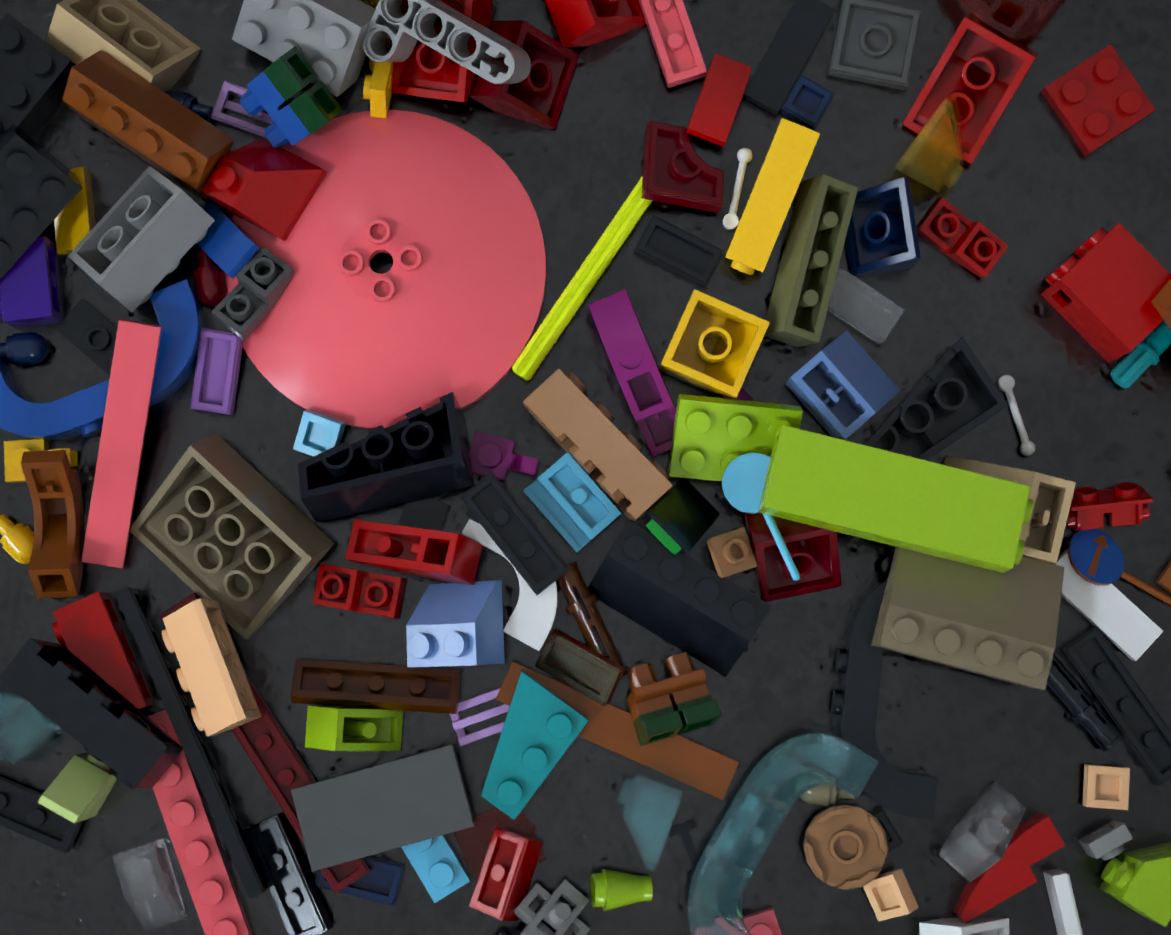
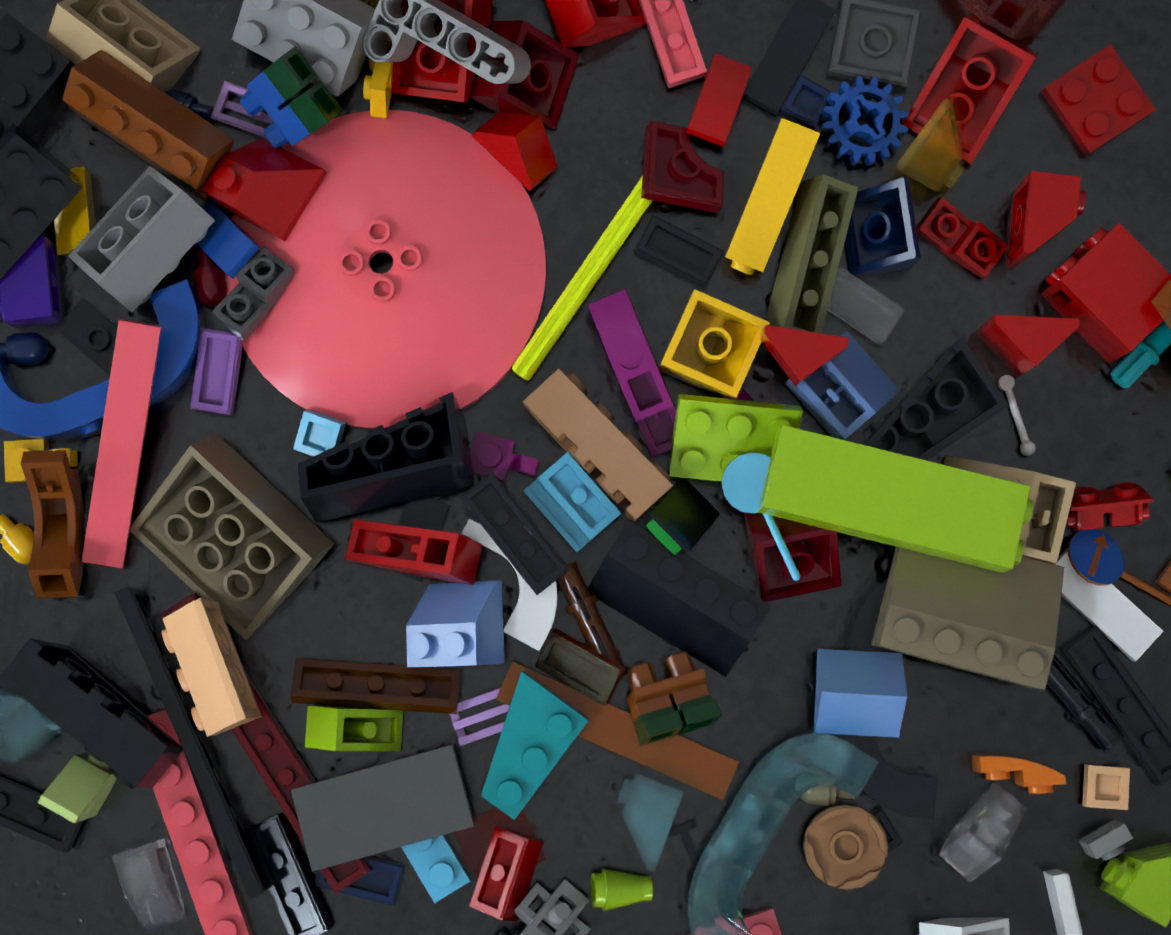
(99, 640): red slope -> none
(359, 591): red slope -> none
(519, 145): none -> red slope
(731, 220): white hinge -> none
(731, 553): medium nougat bracket -> none
(801, 351): none -> red slope
(858, 107): none -> blue gear
(859, 693): none -> medium blue slope
(890, 895): light nougat plate -> none
(1025, 340): none -> red slope
(1027, 774): none -> orange slope
(1030, 843): red slope -> none
(1040, 211): none -> red slope

